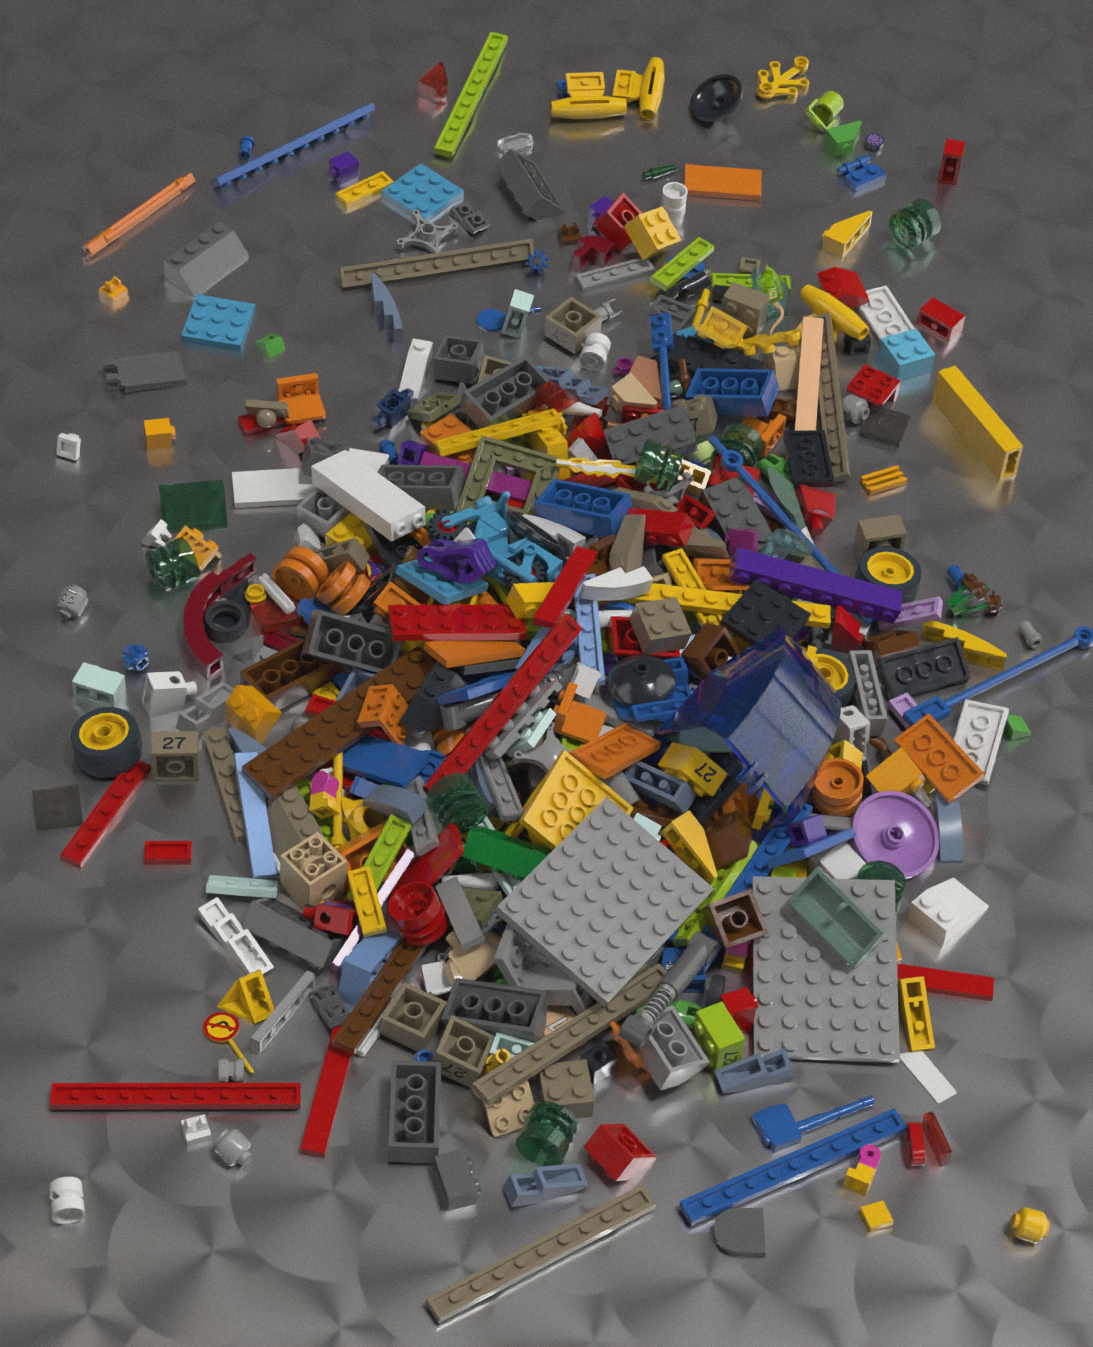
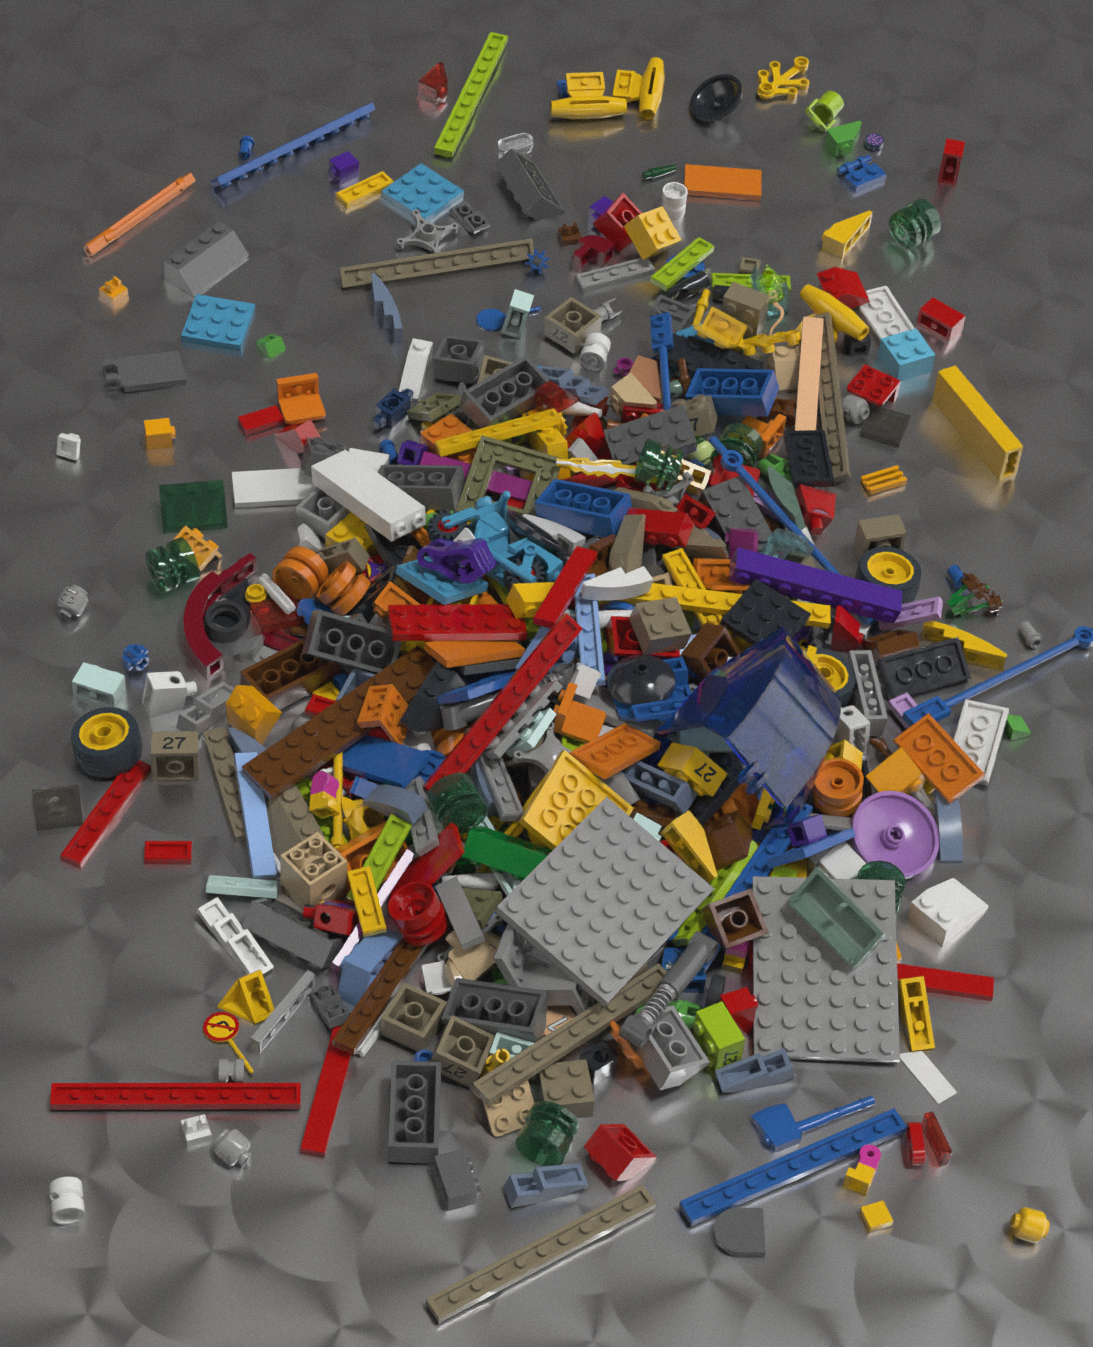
(156, 533): white tile -> none
(267, 411): dark tan tile -> none

